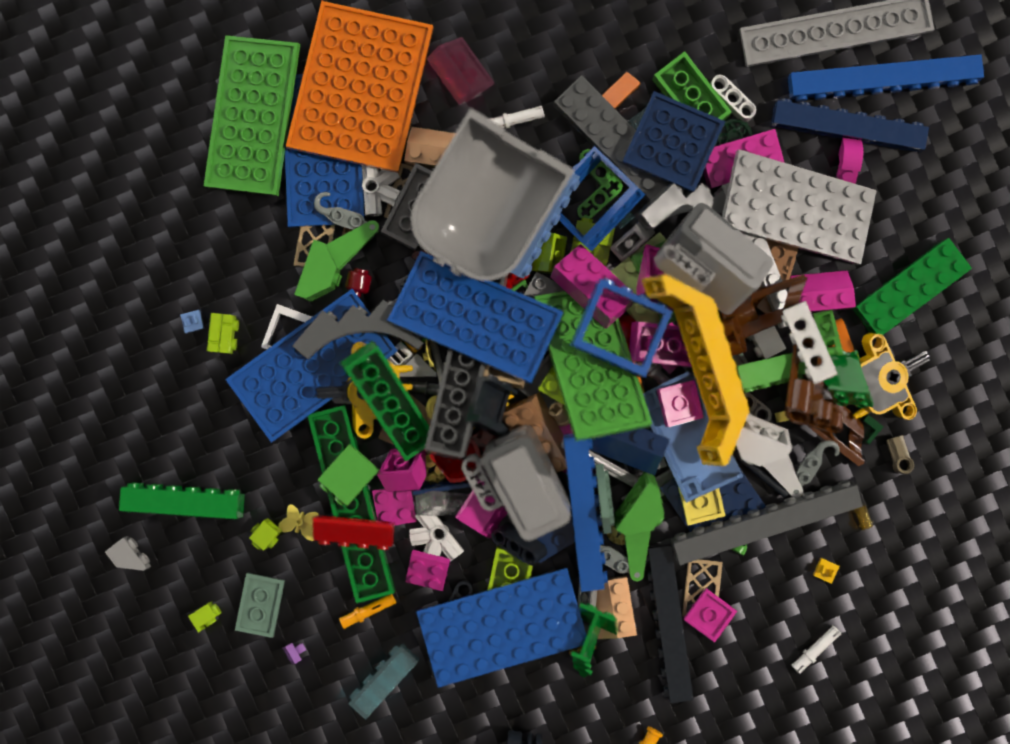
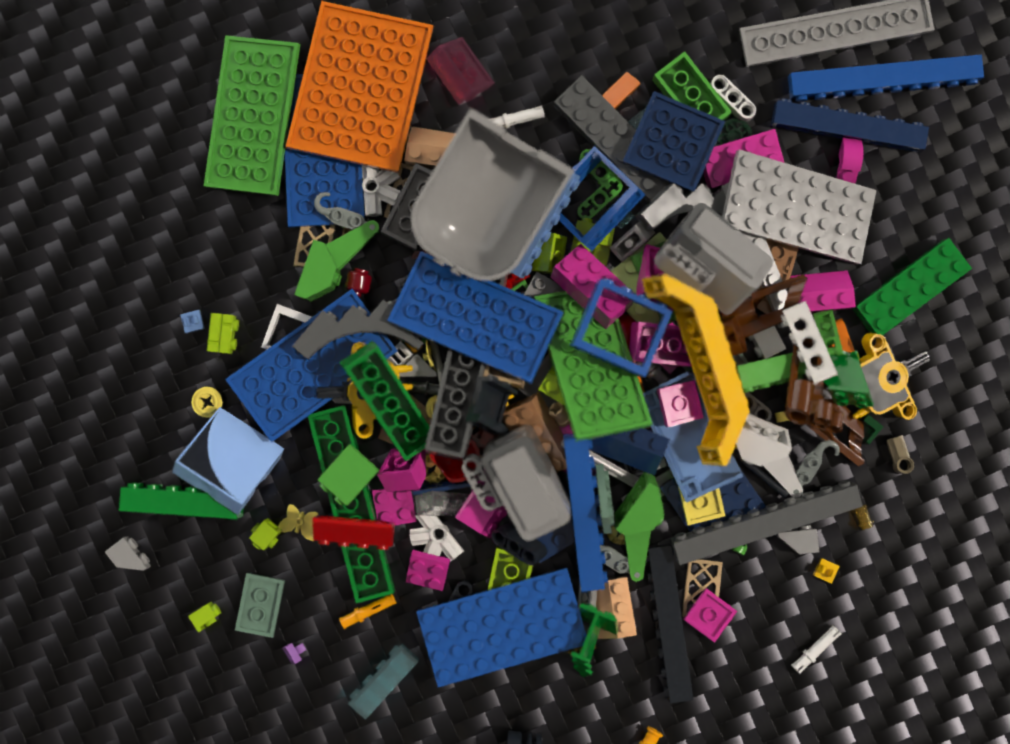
(198, 403): none -> light yellow gear
(228, 460): none -> light blue tile
(801, 540): none -> light grey slope

